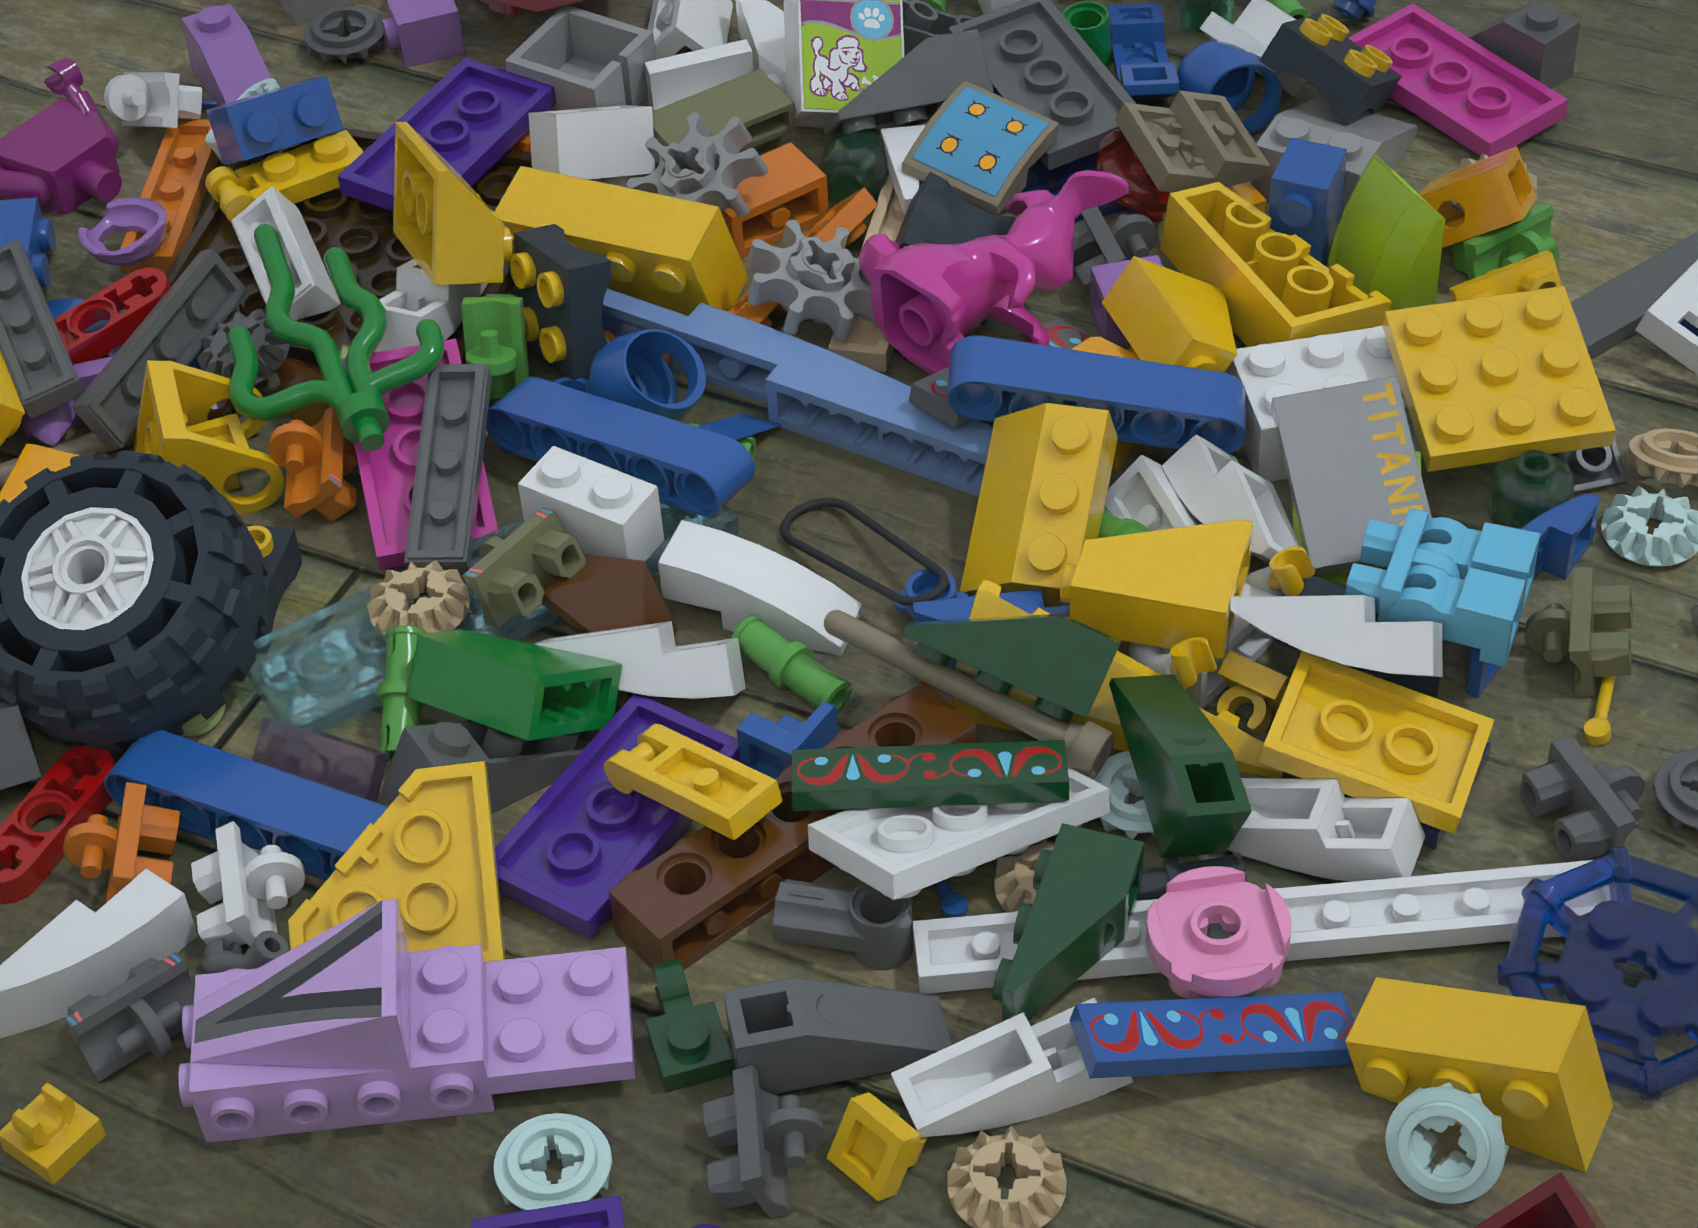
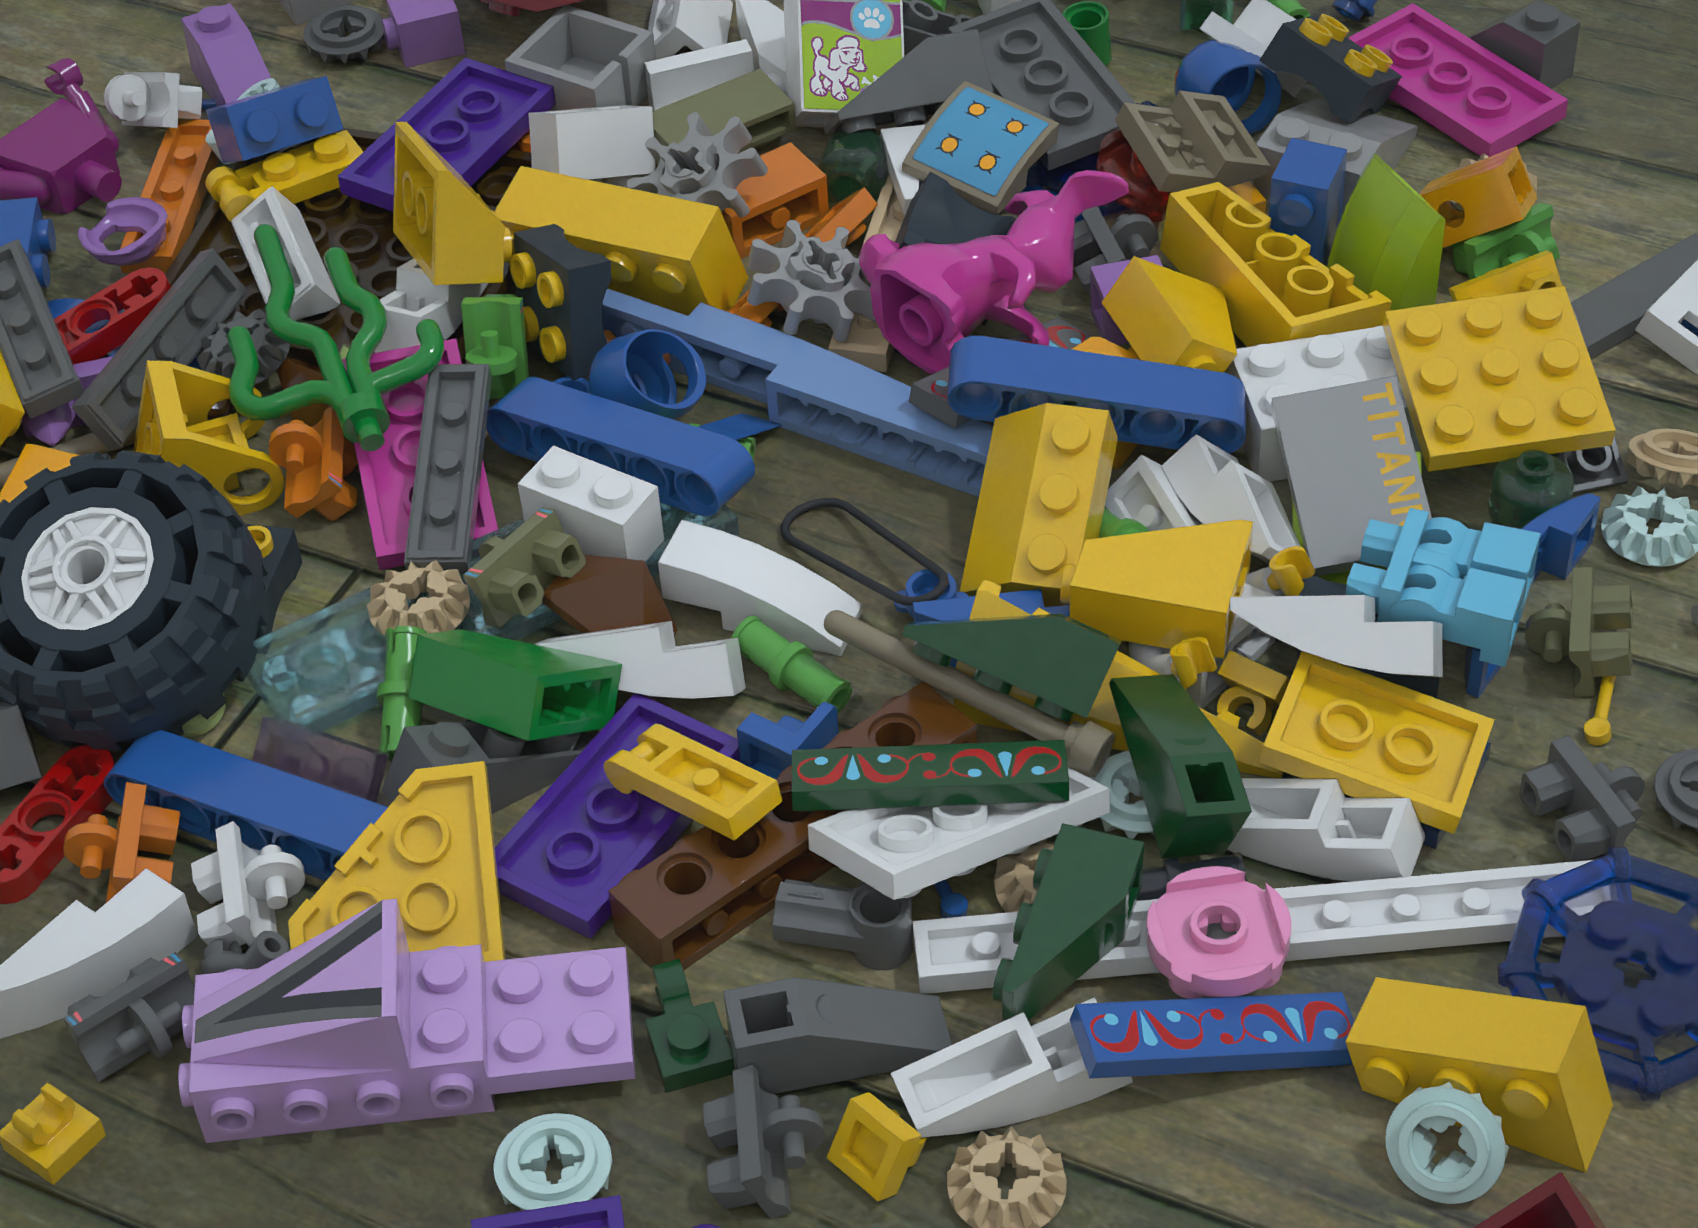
(1140, 51): blue slope -> none

